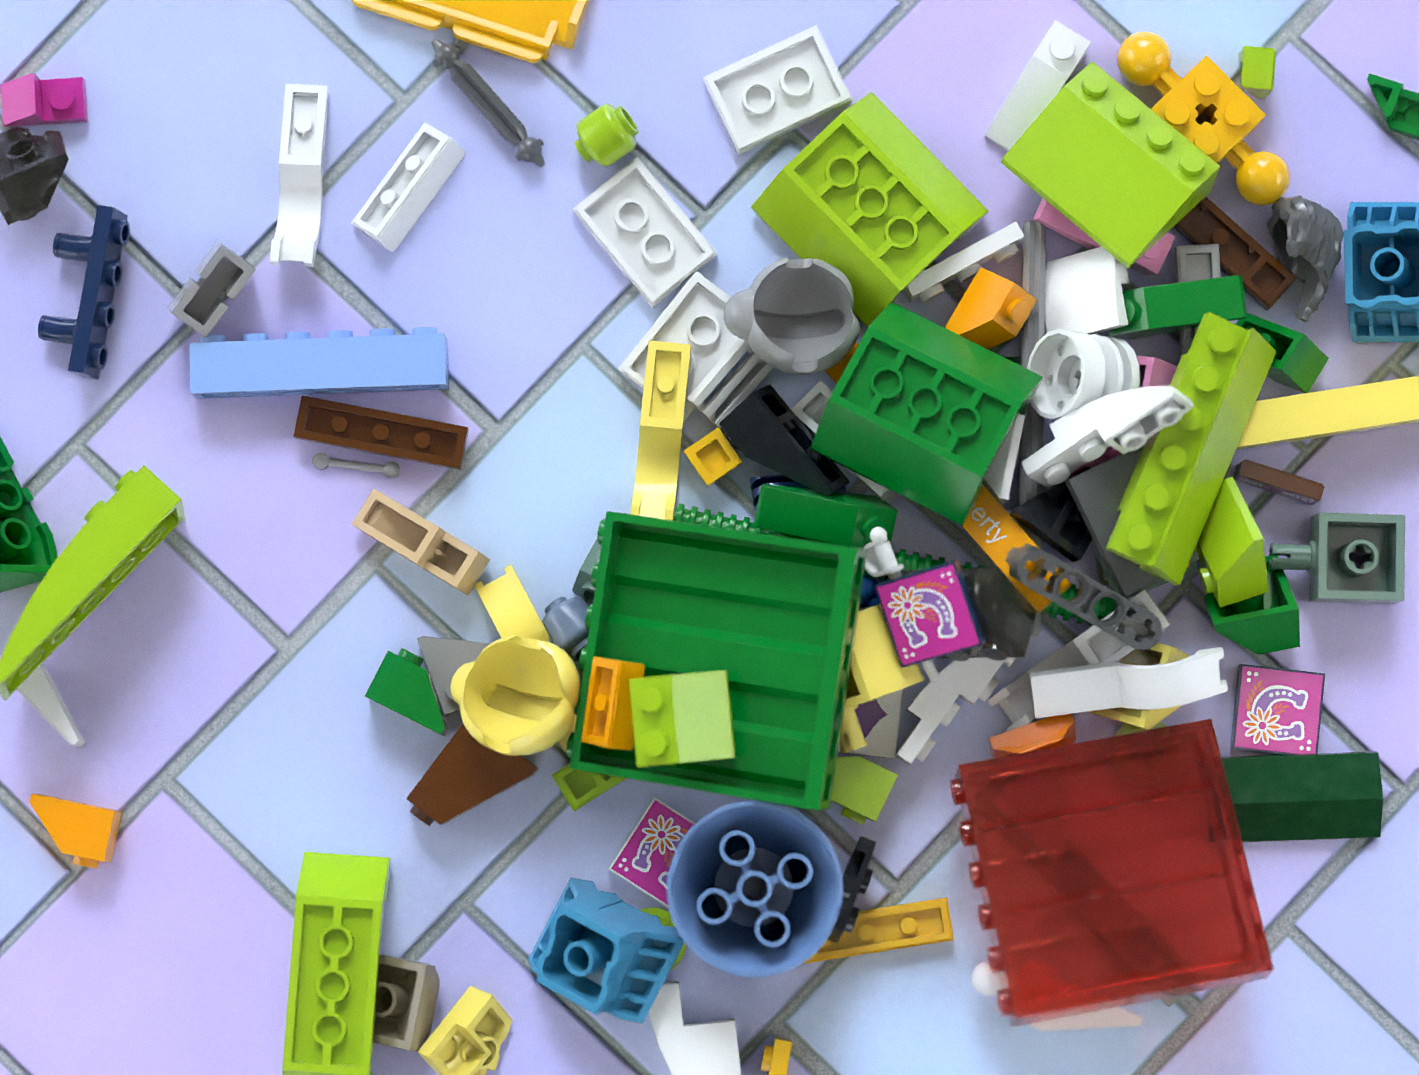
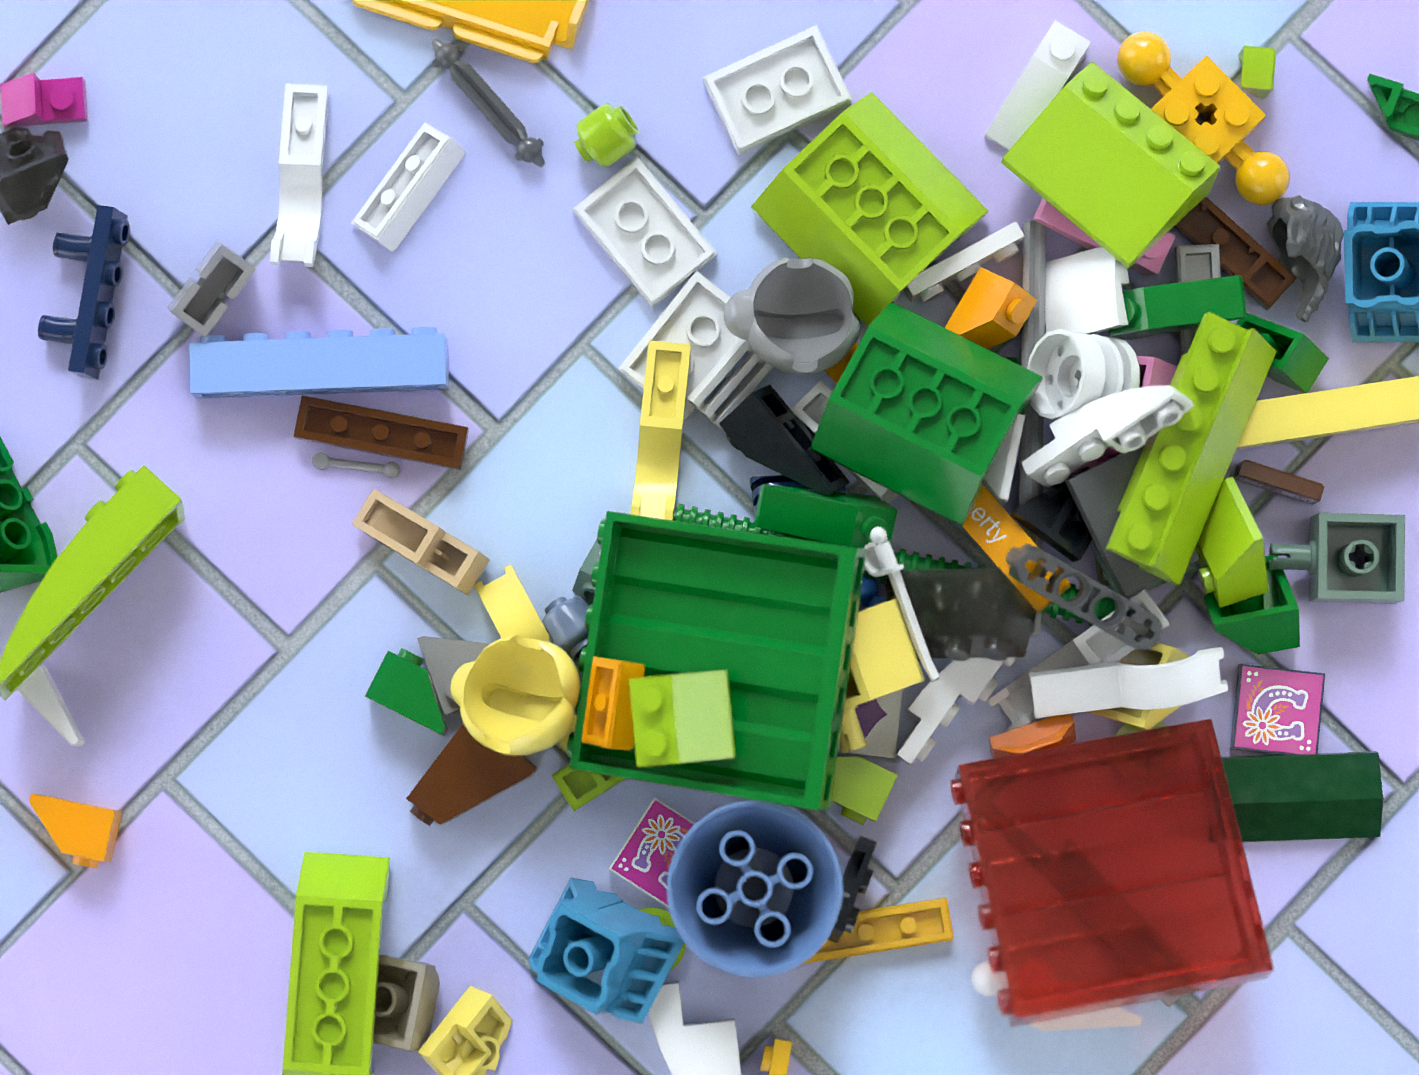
(712, 457): yellow plate -> none
(930, 613): tile -> none

